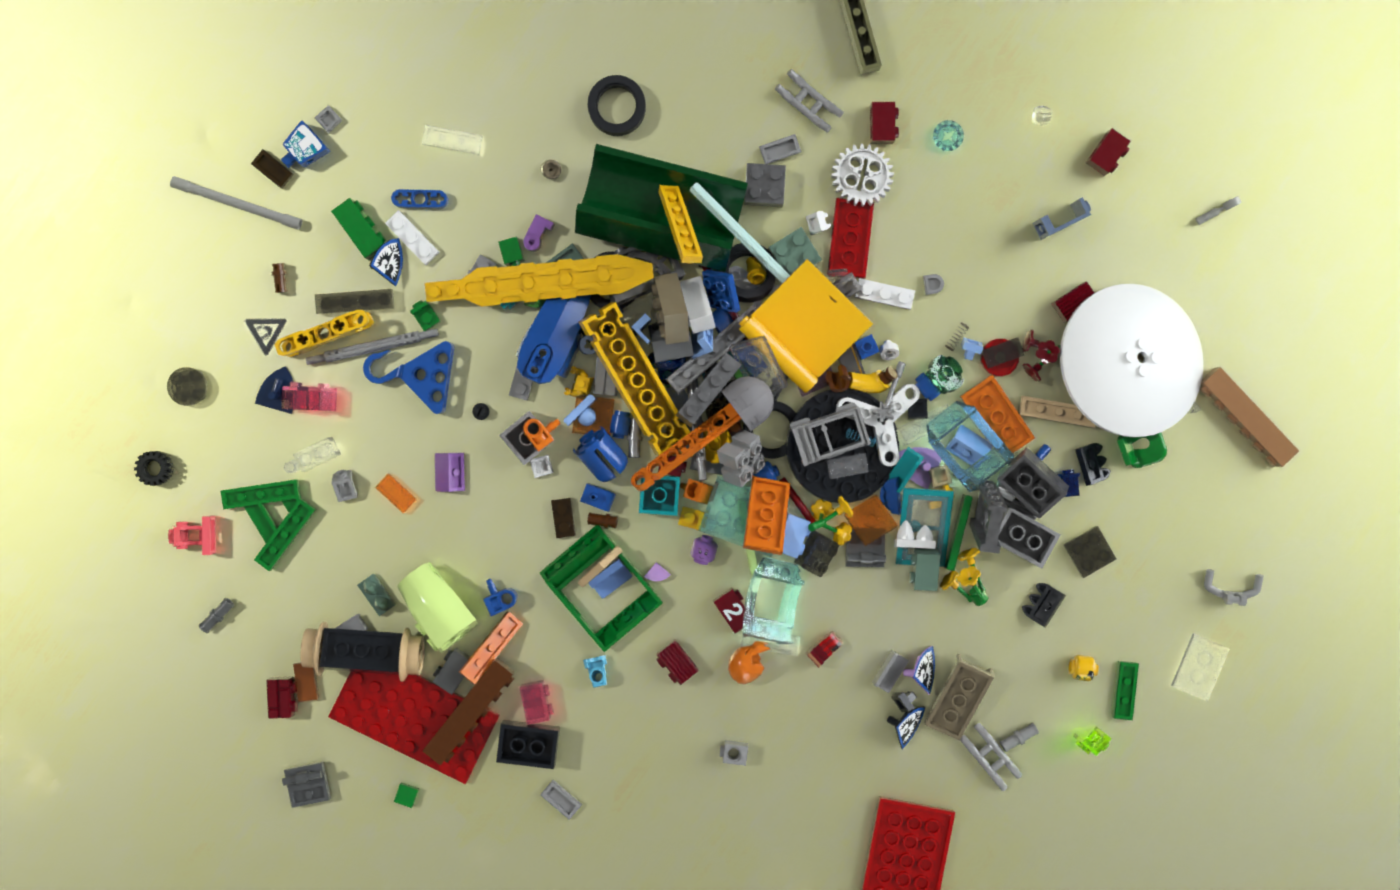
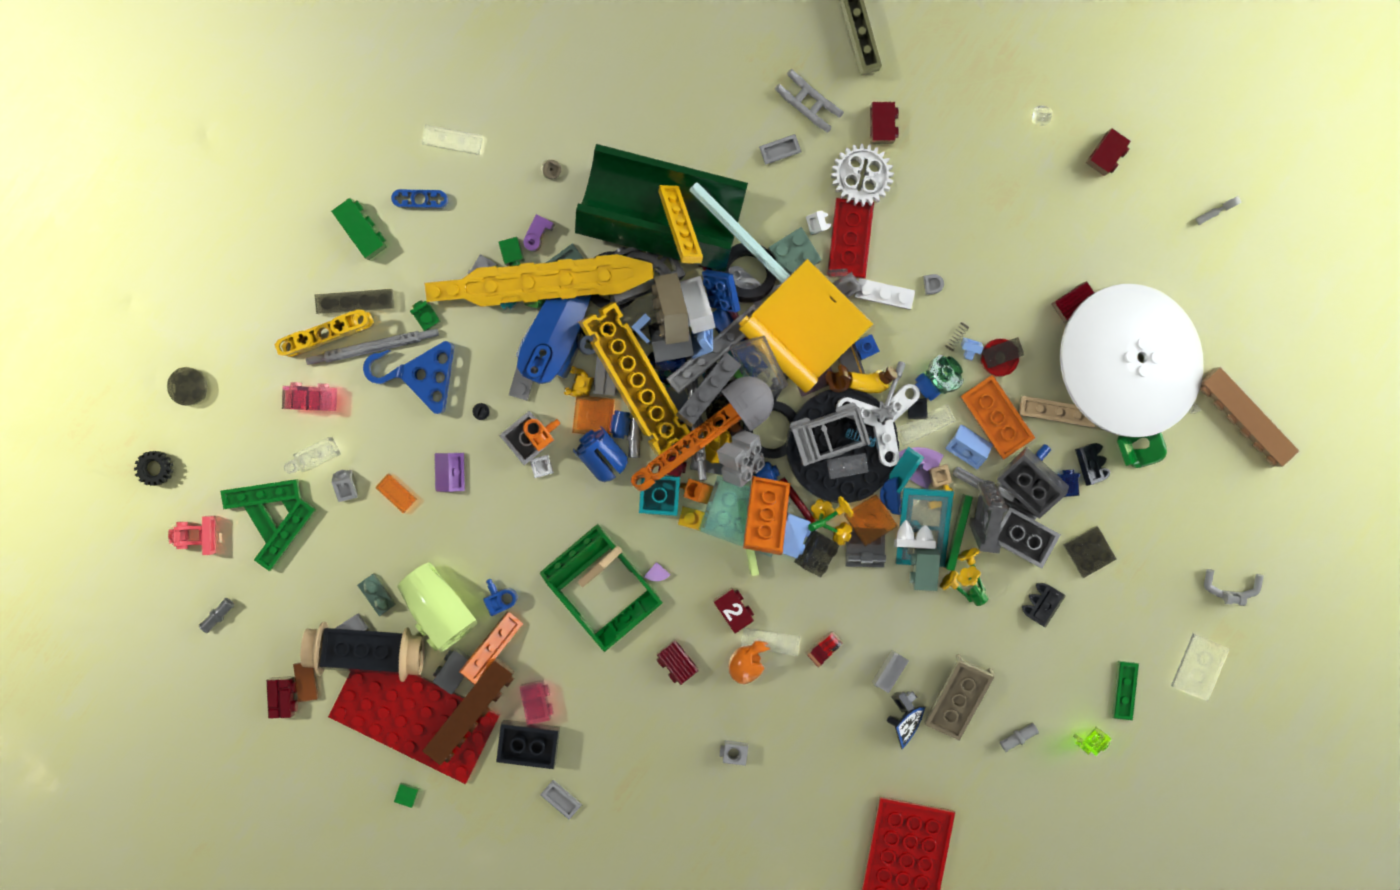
(187, 186): light grey piece -> none
(265, 331): clear piece -> none
(271, 390): dark blue shield -> none
(272, 169): dark brown tile -> none
(279, 277): reddish brown pin -> none
(303, 146): torso -> none
(307, 784): dark grey plate -> none
(328, 119): light grey tile -> none
(388, 260): shield -> none
(412, 237): white plate -> none
(563, 517): dark brown plate -> none
(584, 414): light blue tile -> none
(595, 666): medium azure plate -> none
(598, 497): blue piece -> none
(602, 86): black tyre -> none
(602, 520): reddish brown pin -> none
(610, 578): medium blue panel -> none
(704, 549): medium lavender head -> none
(755, 272): yellow cone -> none
(765, 185): flat silver brick -> none
(768, 629): clear light blue wedge -> none
(889, 350): white tile -> none
(924, 669): shield -> none
(957, 136): clear light blue gear -> none
(985, 466): clear light blue wedge -> none
(991, 745): light grey piece -> none
(1045, 227): sand blue panel -> none
(1046, 352): dark red plant -> none
(1083, 668): yellow head -> none

